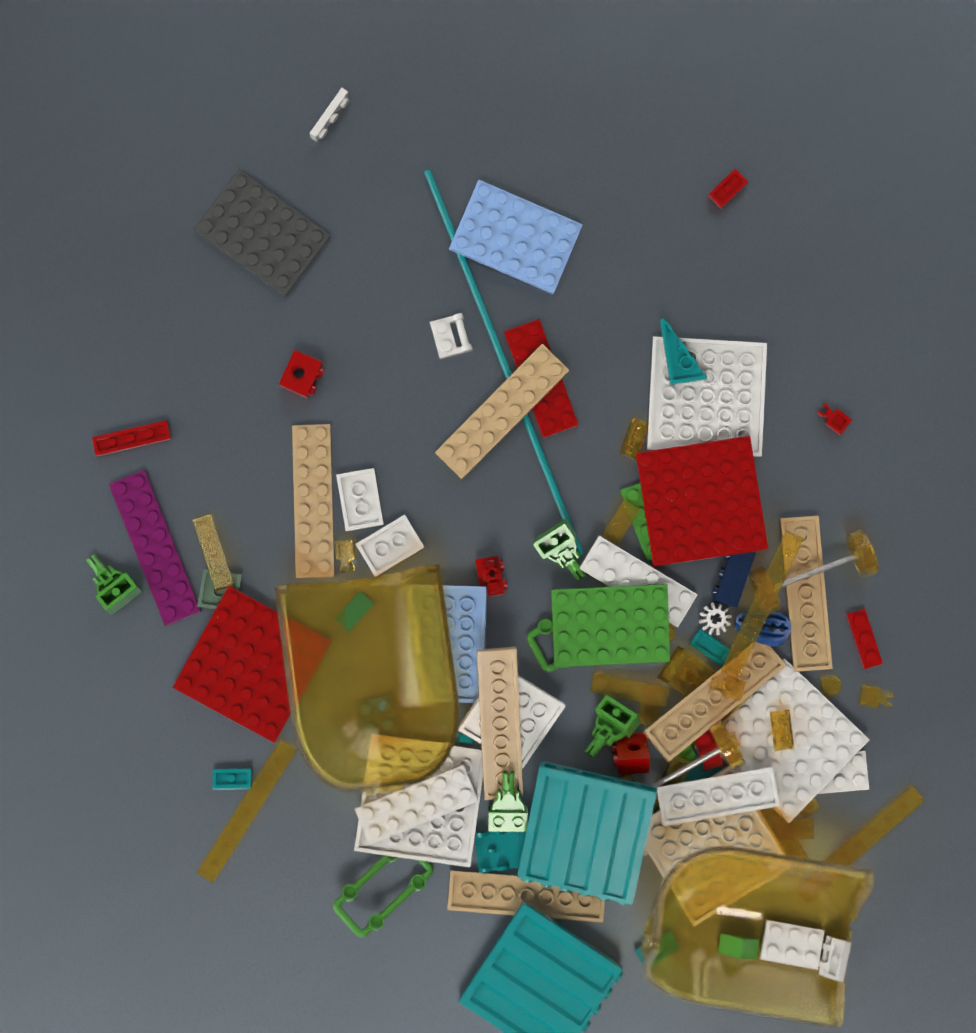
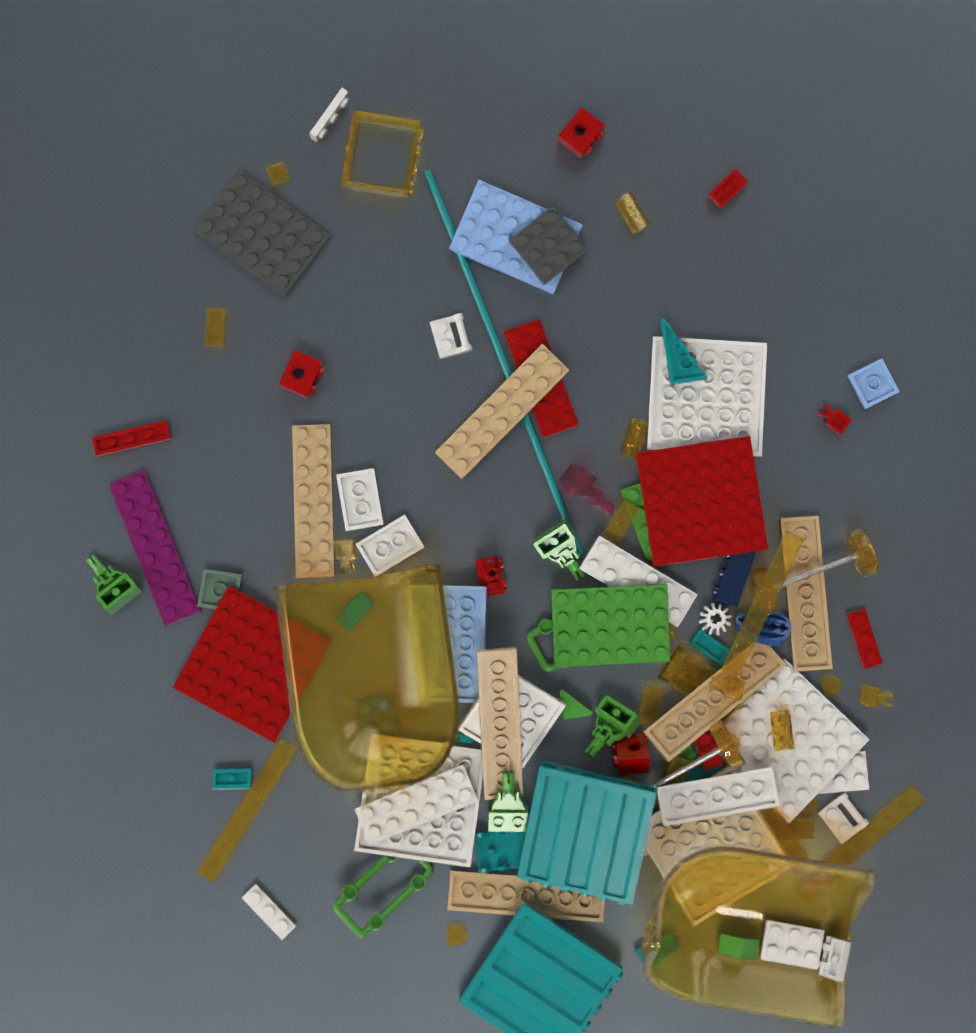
(213, 553): clear yellow plate -> none
(215, 327): none -> clear yellow plate
(269, 911): none -> white plate
(278, 174): none -> clear yellow plate
(389, 121): none -> clear yellow window
(456, 935): none -> clear yellow tile
(548, 245): none -> dark grey plate
(573, 707): none -> bright green slope
(579, 482): none -> clear pink brick
(581, 144): none -> red brick
(630, 689): clear yellow plate -> none
(632, 212): none -> clear yellow plate
(838, 822): none -> white plate
(873, 383): none -> light blue plate

